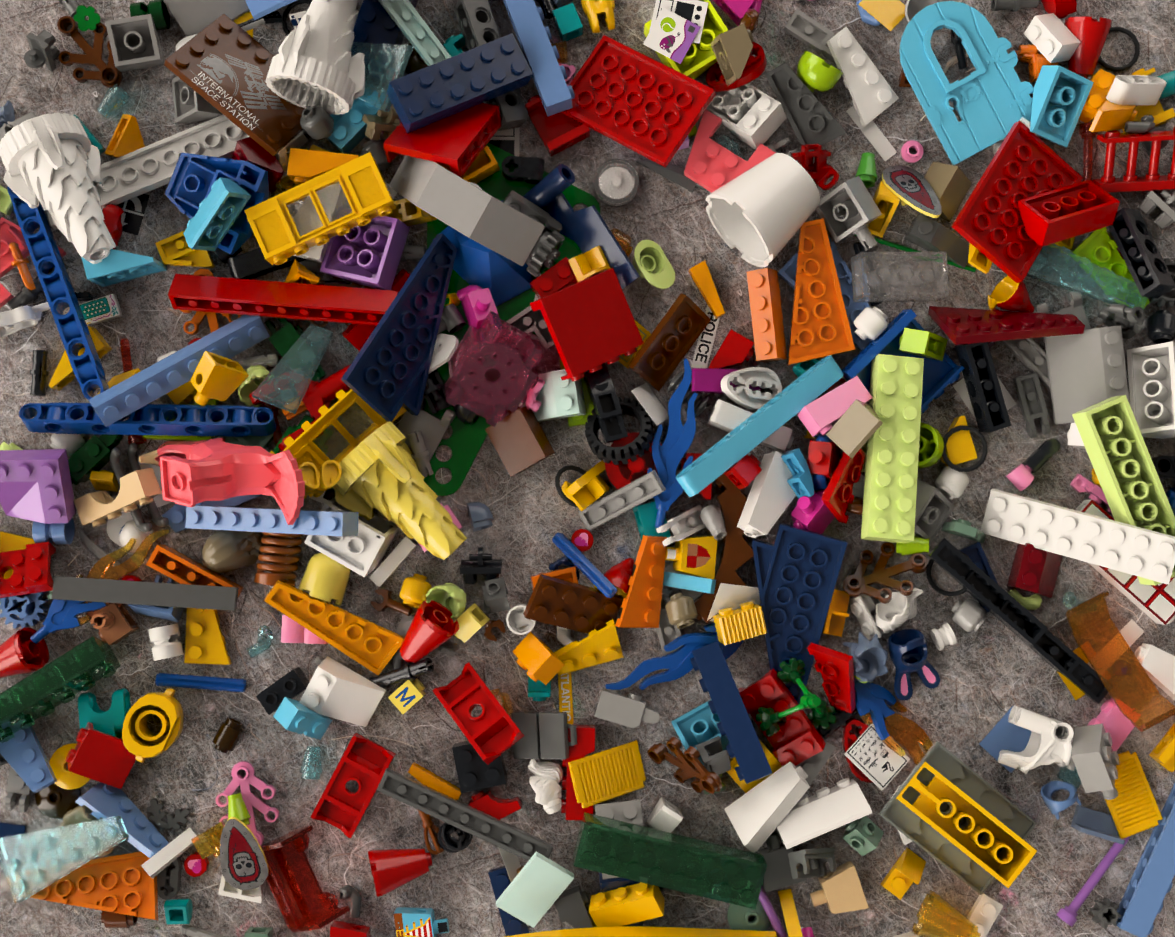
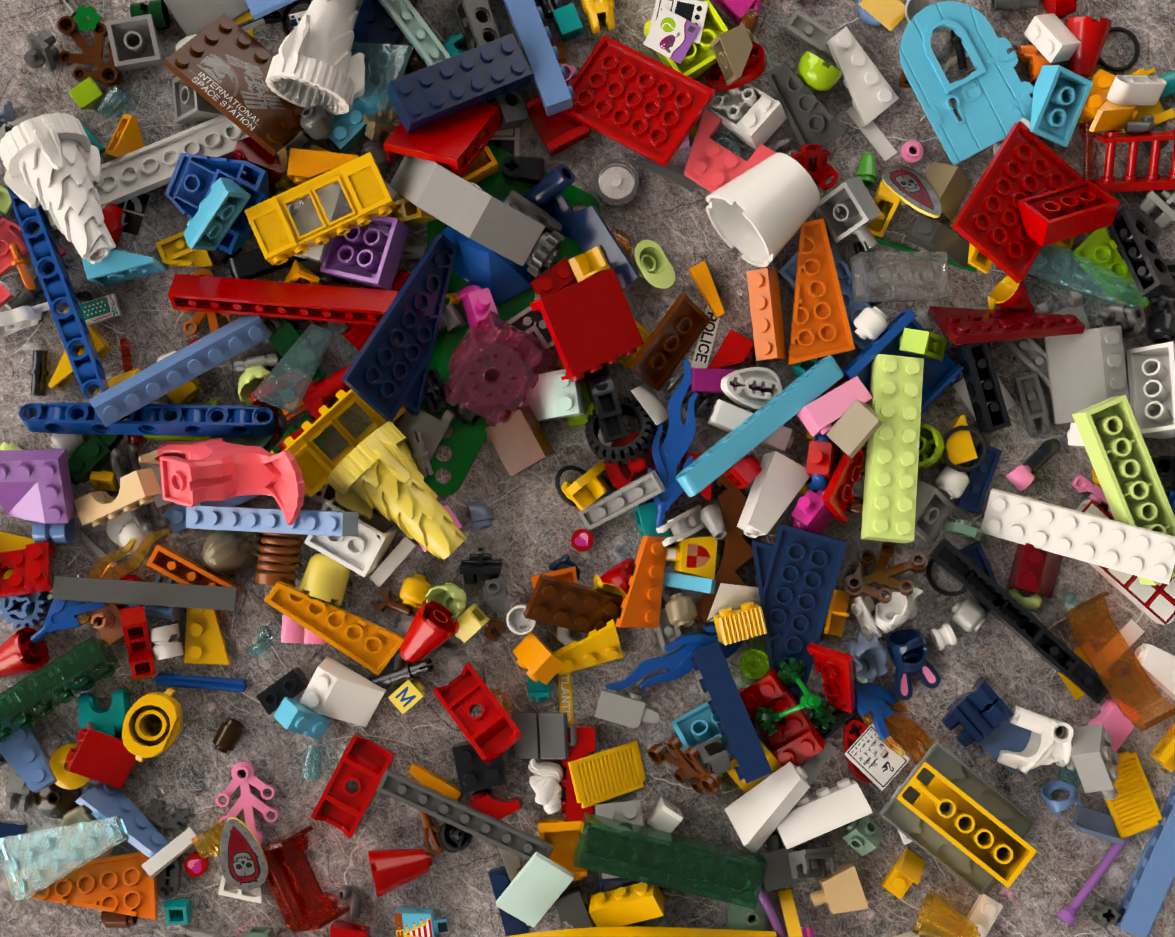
(86, 94): none -> lime slope
(137, 642): none -> red arch
(216, 378): yellow torso -> none
(237, 808): lime cone -> none
(319, 482): yellow piece -> none
(443, 350): white piece -> none
(531, 402): bright pink arm -> none
(563, 836): none -> light orange panel
(584, 565): blue axle -> none
(753, 663): none -> clear neon green wheel
(801, 481): dark azure slope -> none
(919, 545): lime cone -> none
(973, 717): none -> dark blue hips
(979, 480): none -> dark blue plate

